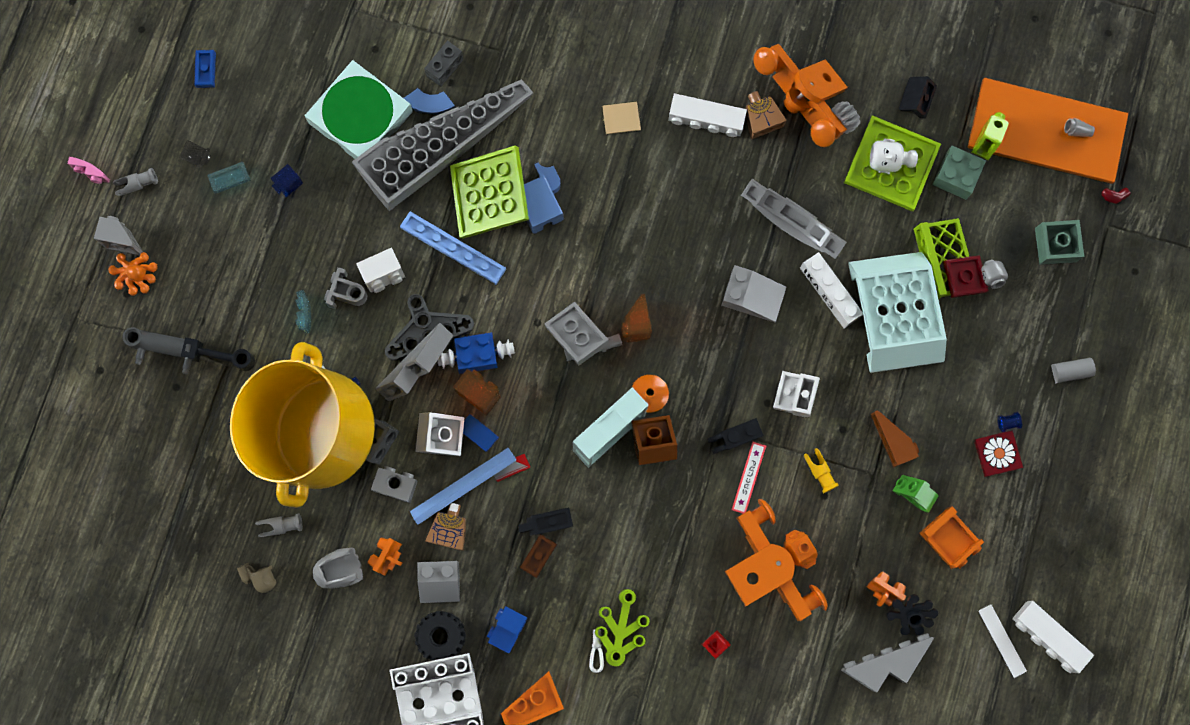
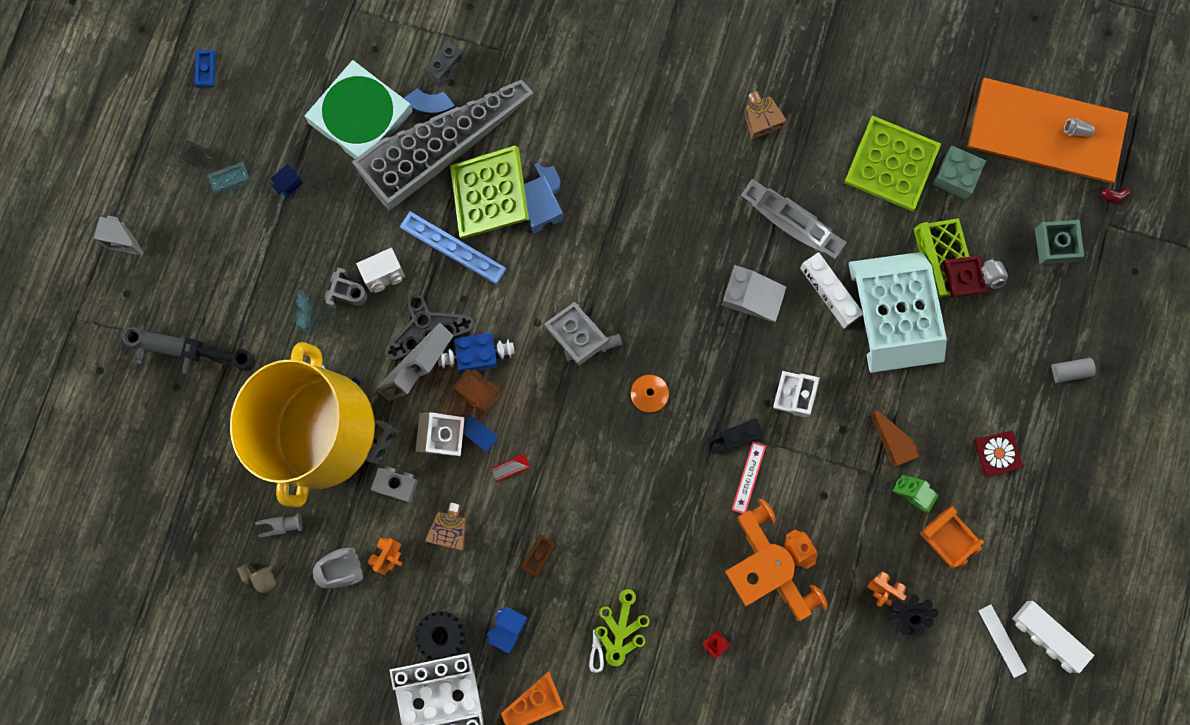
(92, 172): bright pink slope -> none
(133, 272): orange animal -> none
(136, 181): light grey piece -> none
(438, 581): light grey slope -> none
(462, 486): light blue tile -> none
(547, 522): black hinge -> none
(609, 427): light aqua tile -> none
(621, 118): tan window -> none
(637, 322): clear orange slope -> none
(654, 440): dark orange slope -> none
(707, 115): white brick -> none
(814, 82): orange piece -> none
(821, 472): yellow piece -> none
(847, 115): light grey gear -> none
(889, 156): white piece -> none
(896, 662): light grey slope -> none
(918, 96): black panel -> none
(994, 131): lime torso -> none
(1009, 422): clear blue bush -> none

